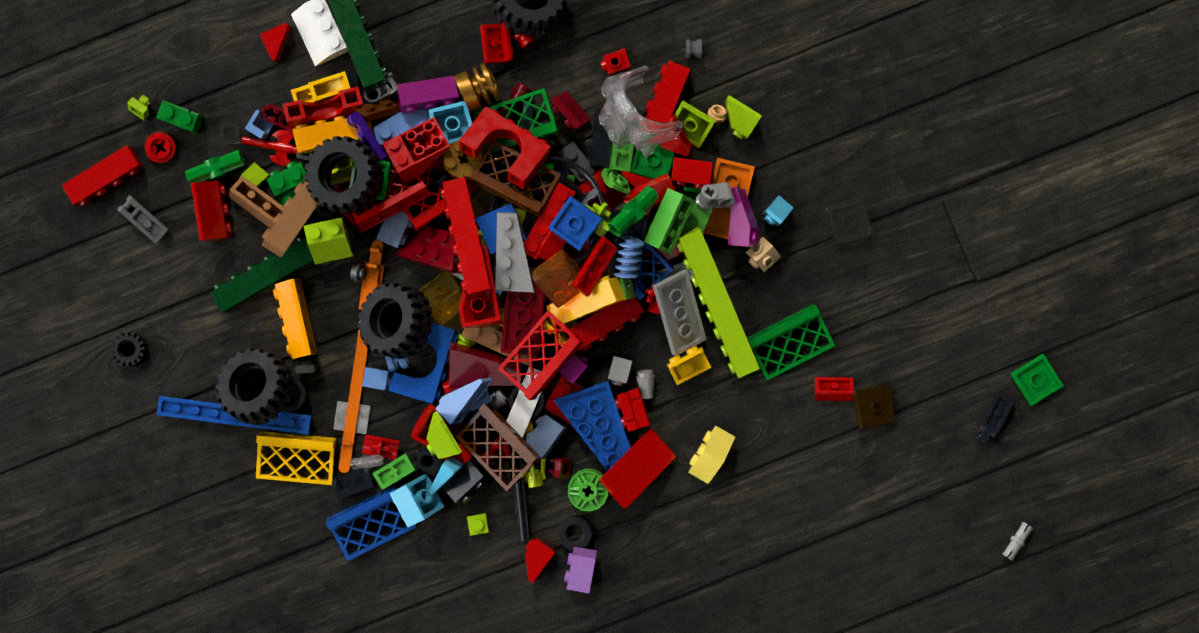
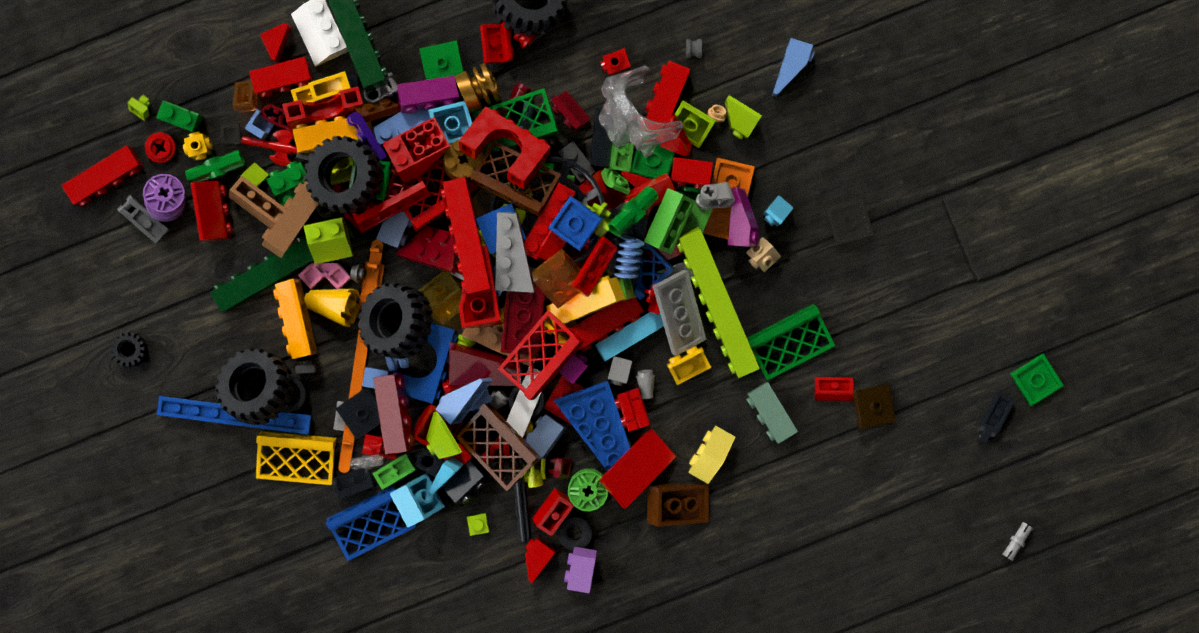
(158, 206): none -> medium lavender wheel
(204, 146): none -> yellow brick
(244, 97): none -> clear orange slope
(281, 77): none -> red brick
(333, 272): none -> bright pink tile
(334, 304): none -> yellow cone
(360, 413): none -> black plate
(394, 413): none -> brick
(440, 177): black hinge -> none
(441, 60): none -> green plate
(553, 512): none -> red brick
(629, 335): none -> medium azure slope
(677, 504): none -> reddish brown slope
(771, 413): none -> sand green brick
(795, 59): none -> medium blue slope

